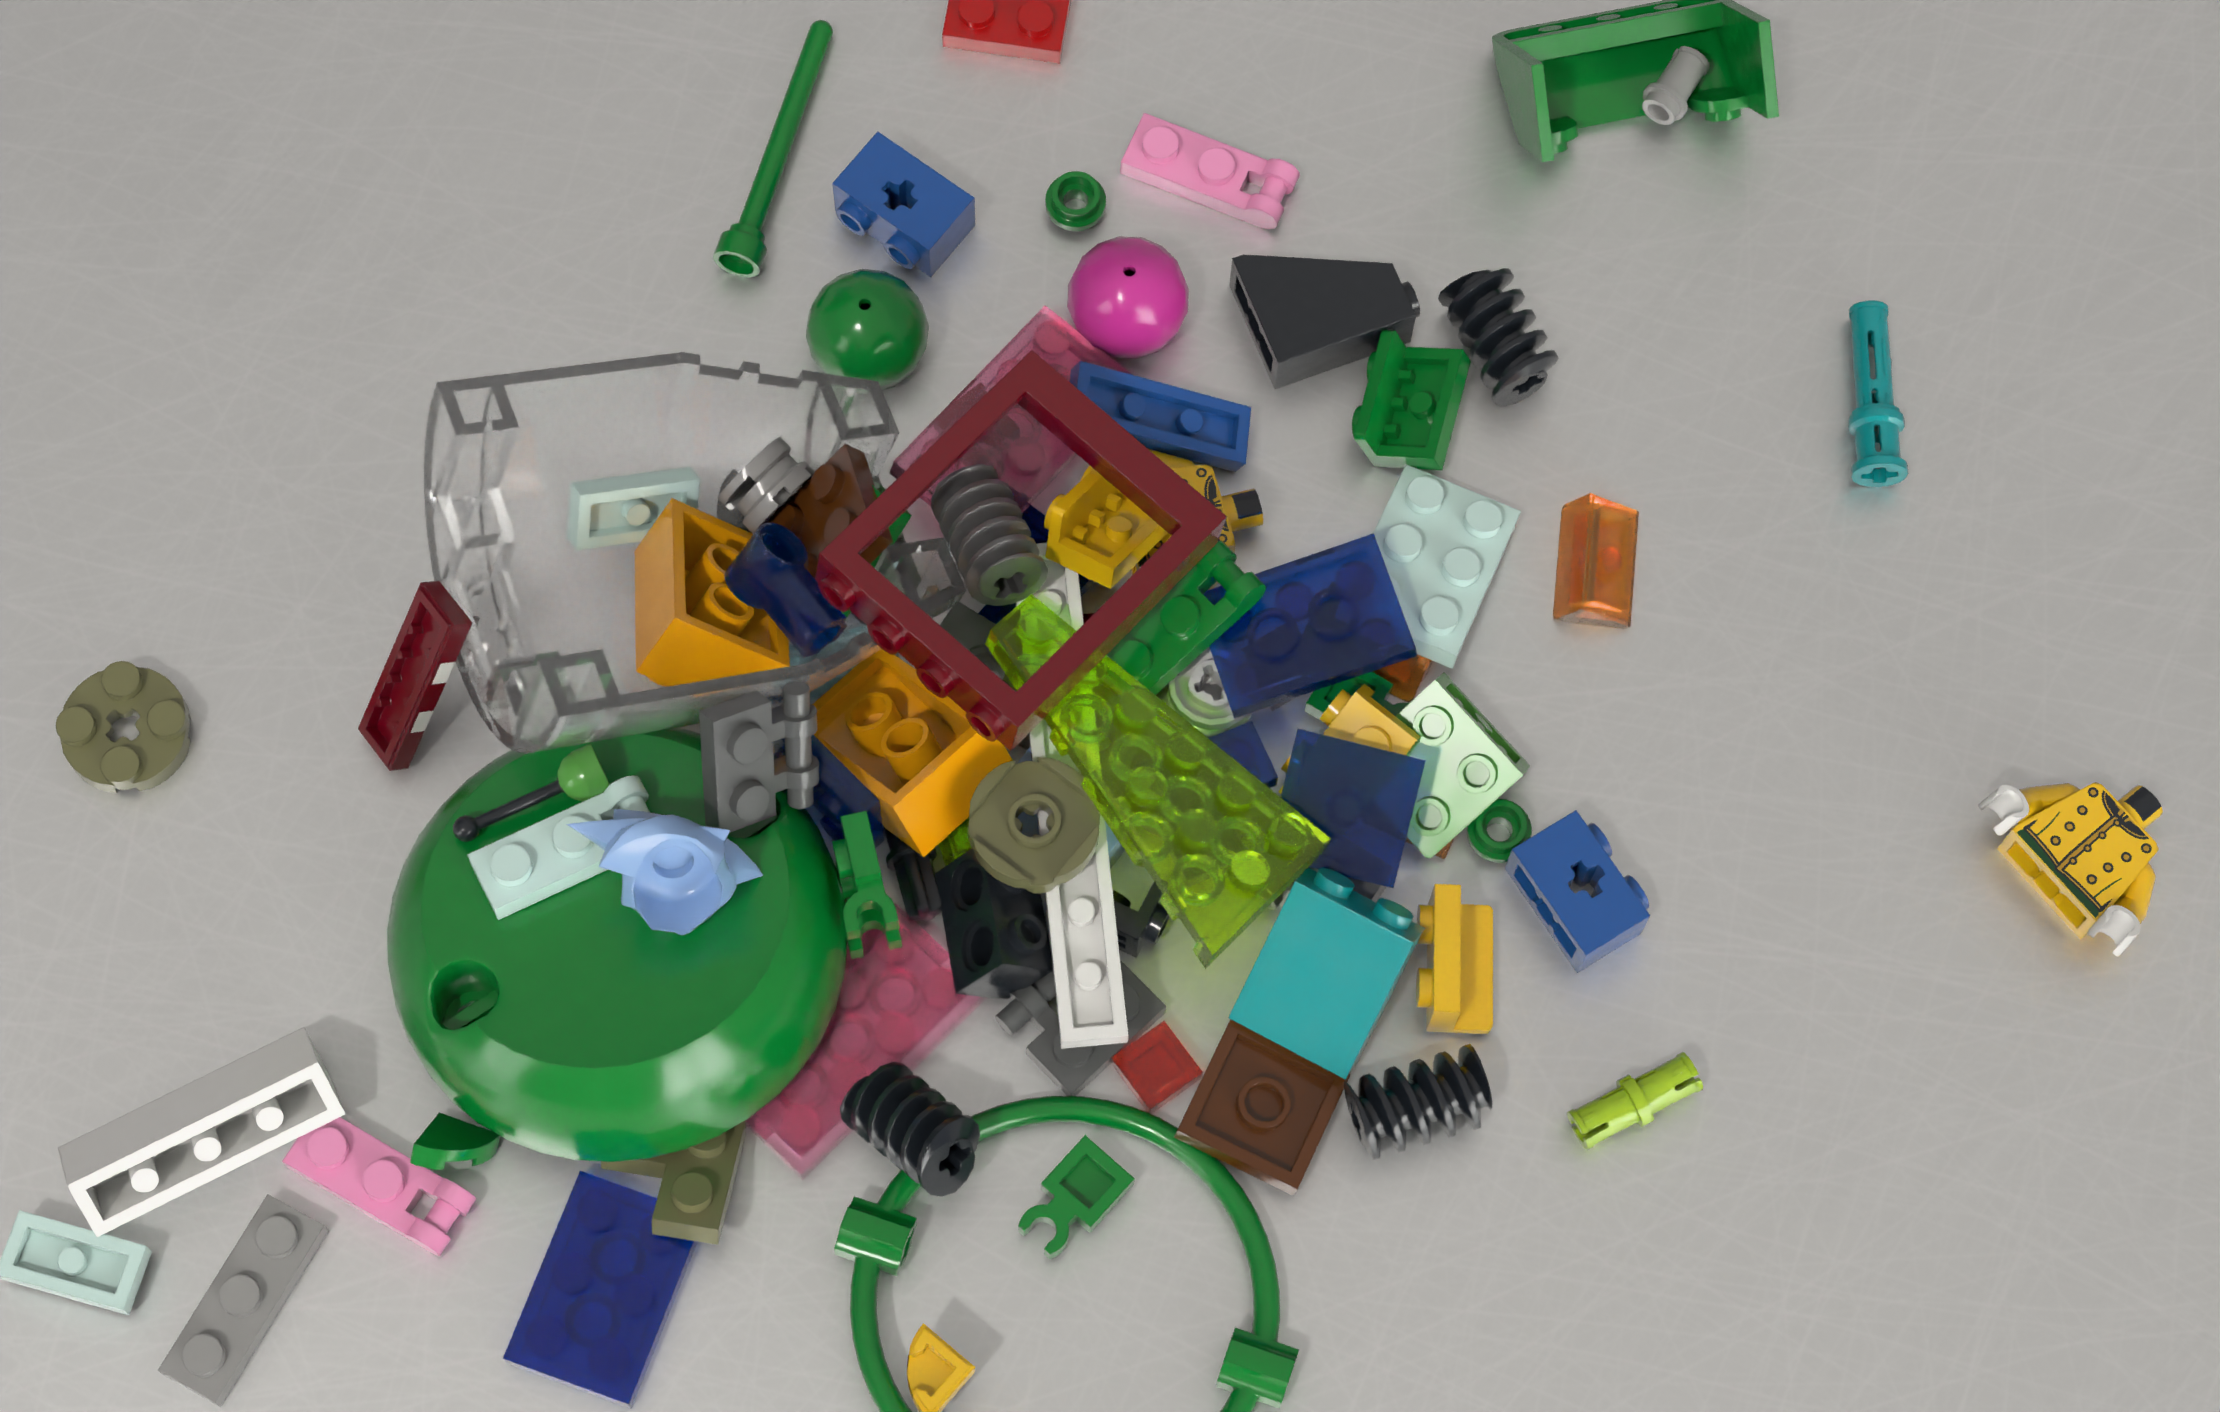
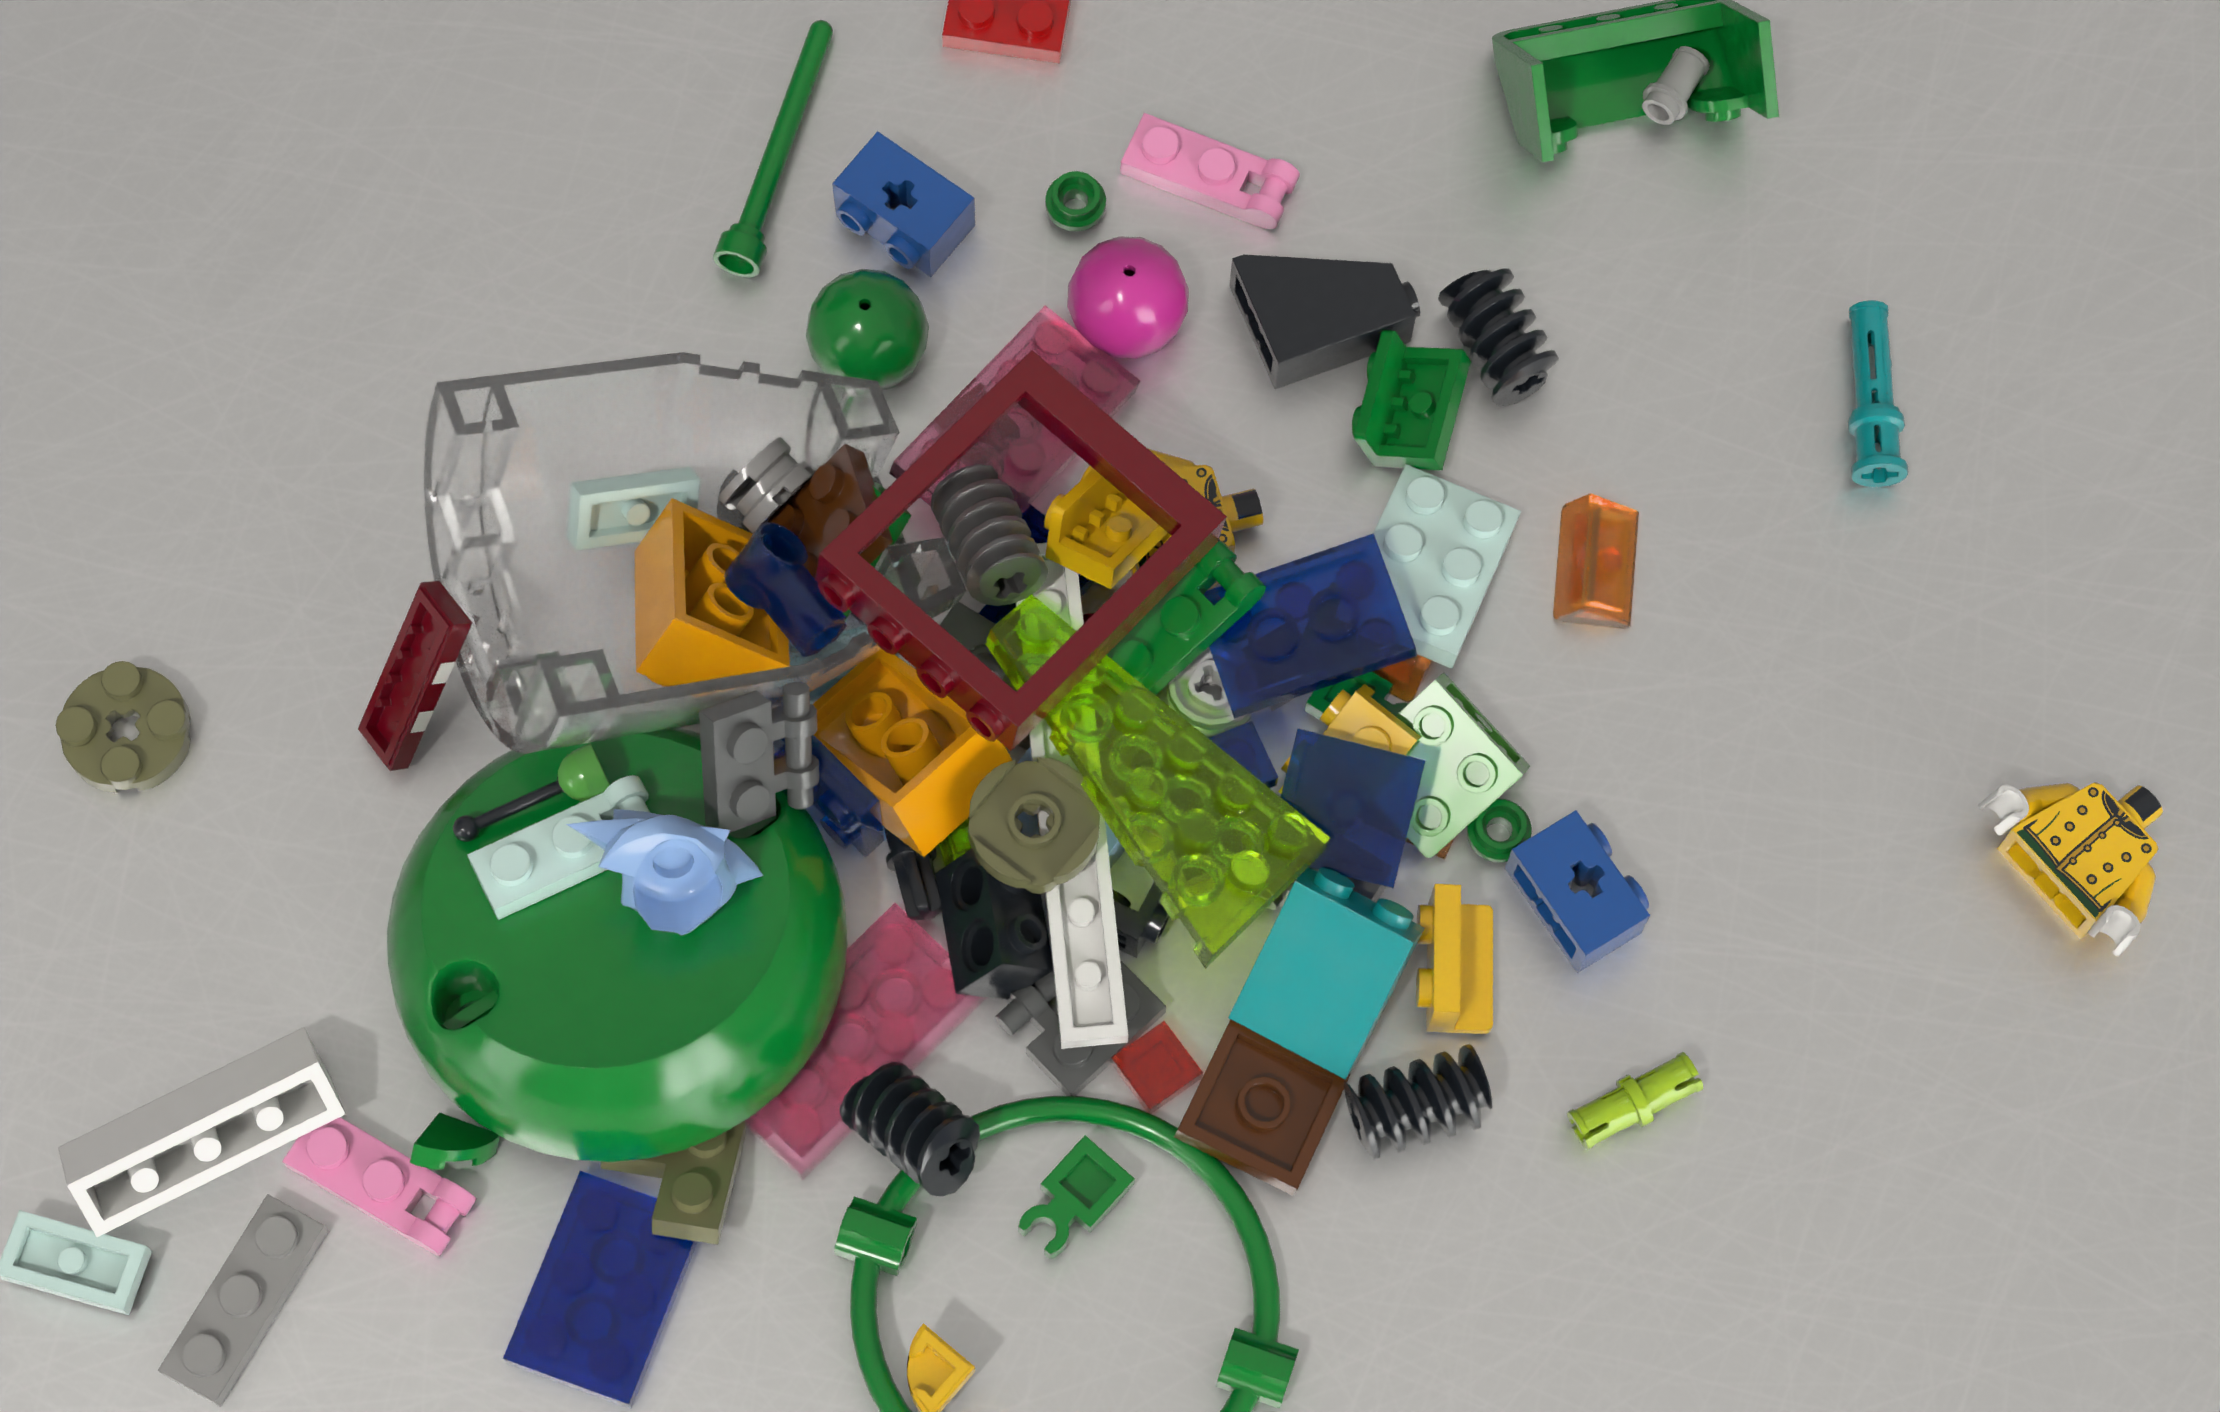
(863, 886): green plate -> none
(1169, 416): blue plate -> none

